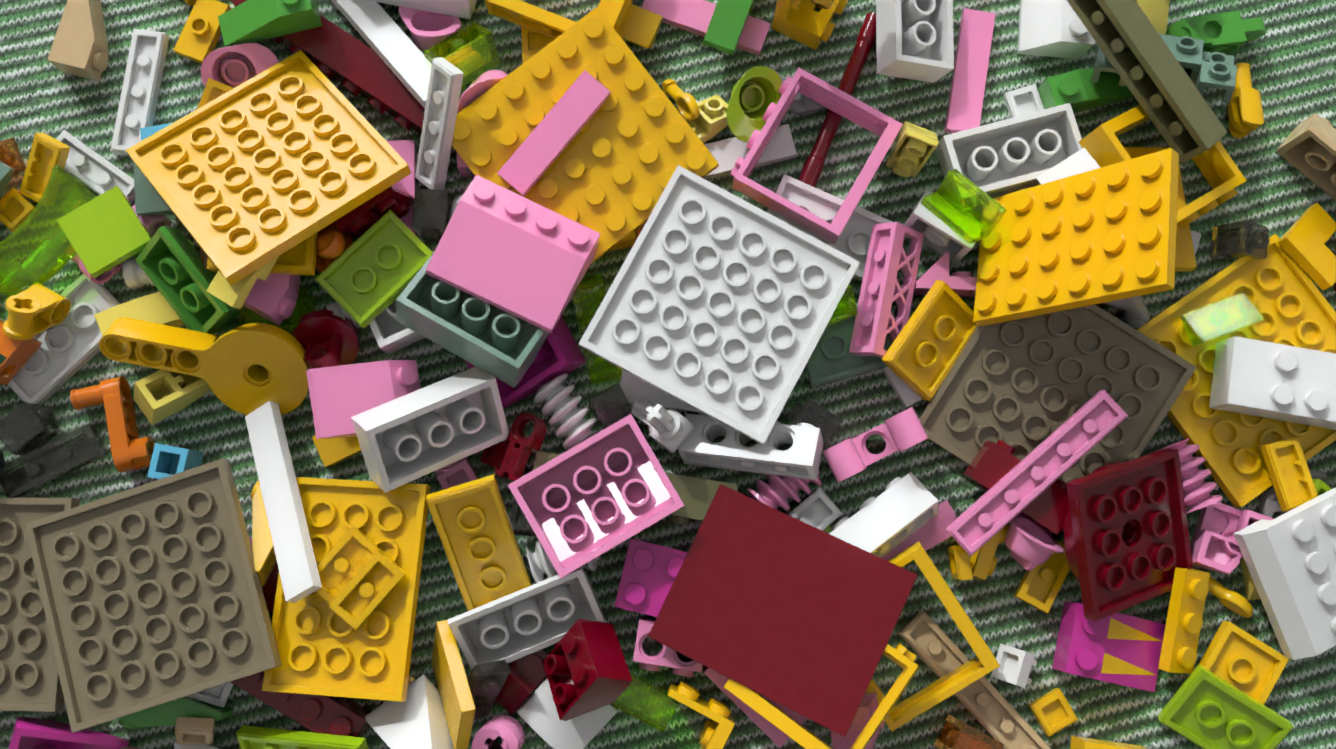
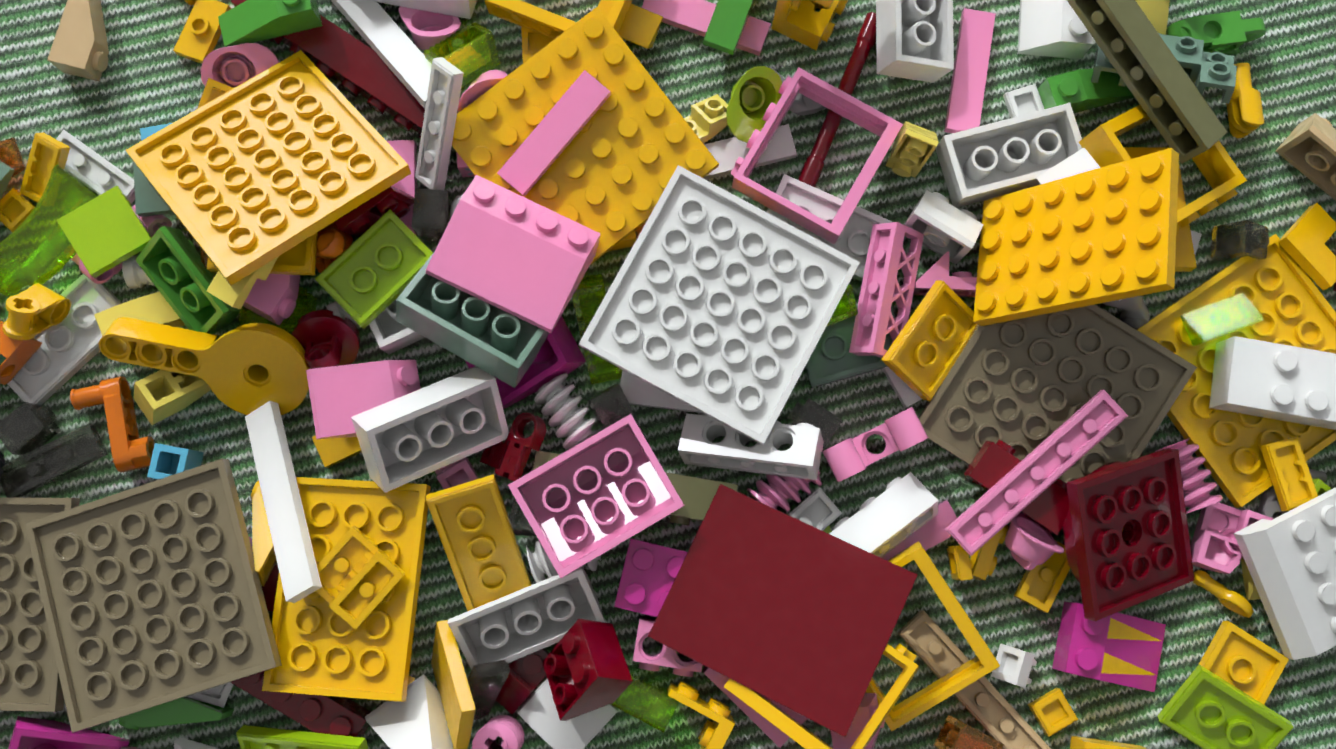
(139, 88): white tile -> none
(195, 730): tan tile -> none
(665, 425): white axle -> none
(685, 102): yellow piece -> none
(964, 207): clear neon green panel -> none
(1184, 620): yellow plate -> none

